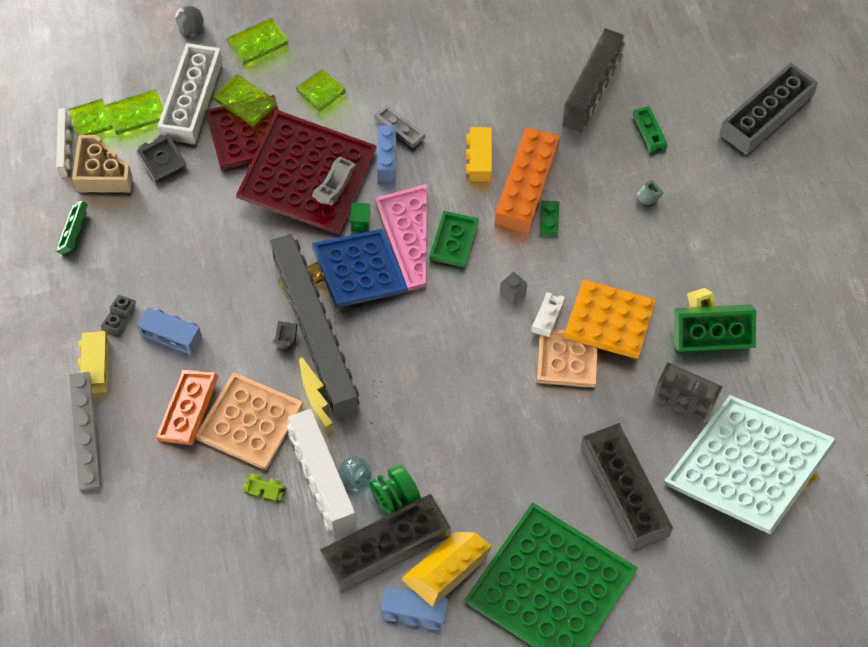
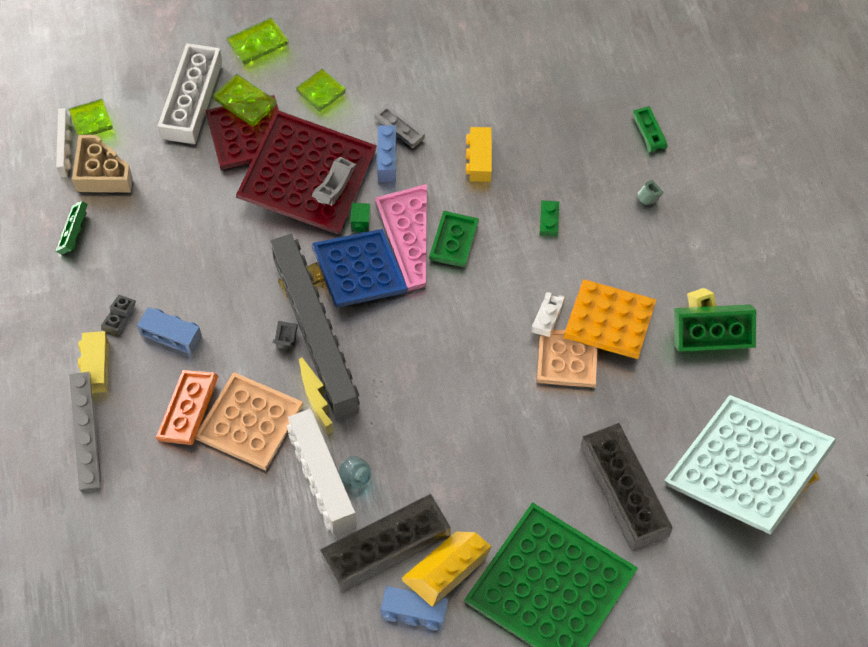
(135, 111): clear neon green plate -> none
(160, 157): dark grey plate -> none
(189, 20): dark grey hair -> none
(256, 484): lime hinge -> none
(391, 492): green wheel -> none
(513, 288): dark grey brick -> none
(527, 180): orange brick -> none
(593, 80): clear smoke brick -> none
(687, 392): clear smoke brick -> none
(768, 108): dark grey brick -> none

